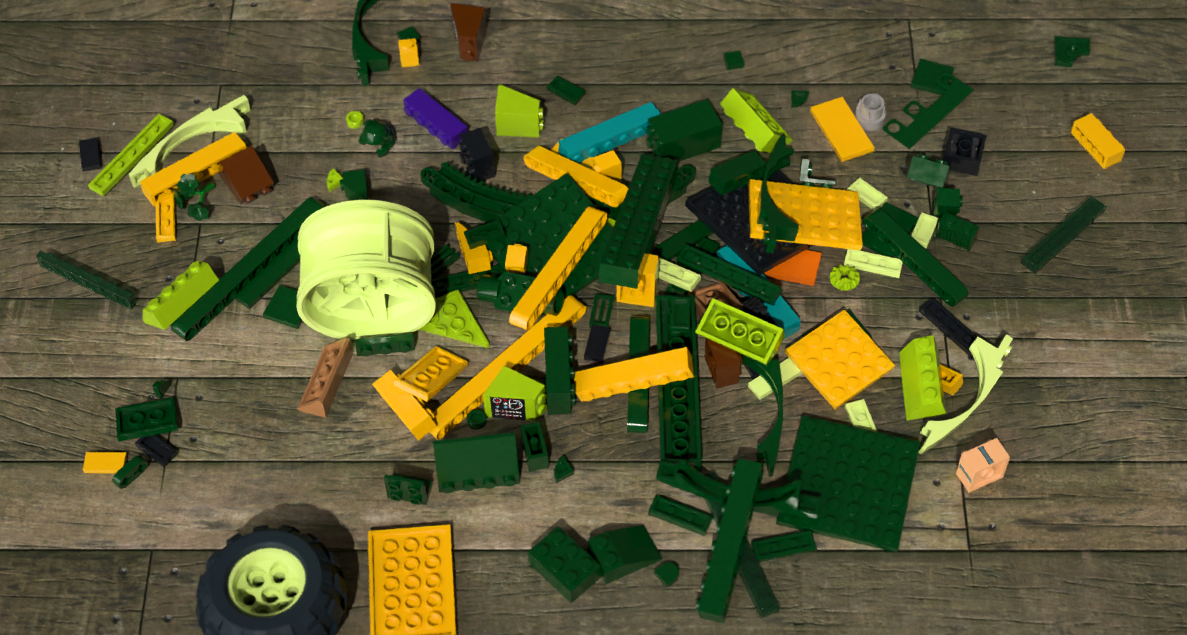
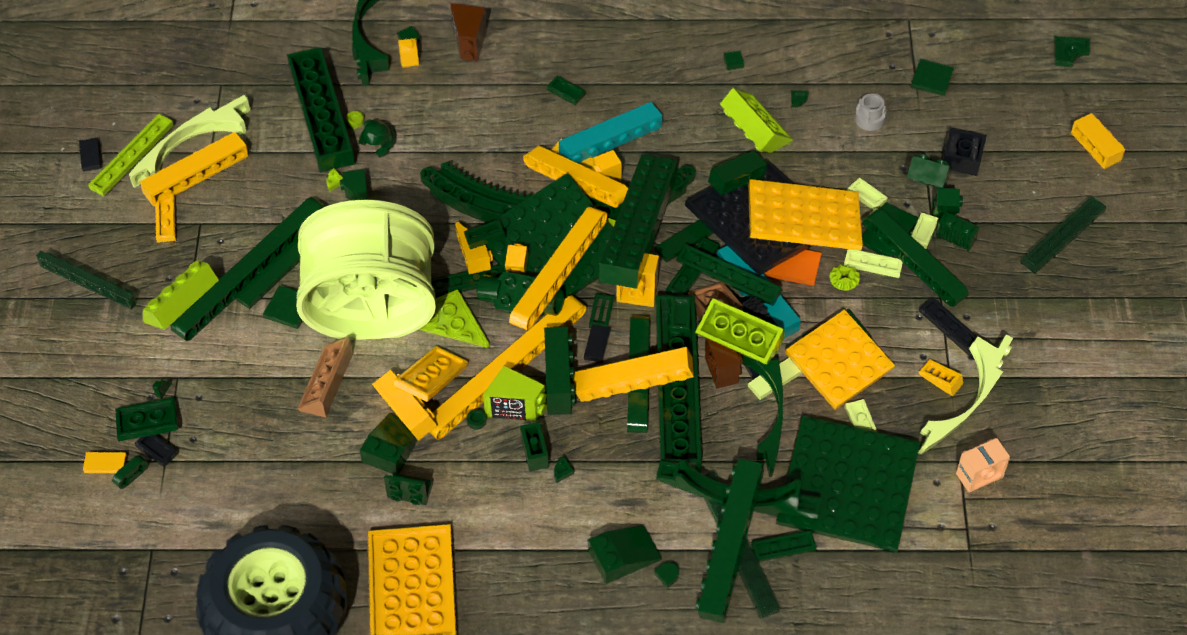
(188, 187): dark green plant -> none
(245, 175): reddish brown slope -> none
(320, 109): none -> dark green brick
(385, 345): dark green plate -> none
(388, 445): none -> dark green slope
(434, 118): dark purple brick -> none
(438, 258): dark green tile -> none
(476, 462): dark green slope -> none
(477, 155): black brick -> none
(517, 114): lime slope -> none
(564, 564): dark green brick -> none
(677, 275): yellowish green tile -> none
(680, 515): dark green tile -> none
(684, 132): dark green brick -> none
(773, 221): dark green slope -> none
(805, 170): bracket -> none
(842, 129): yellow tile -> none
(922, 379): lime slope -> none
(930, 117): dark green piece -> none

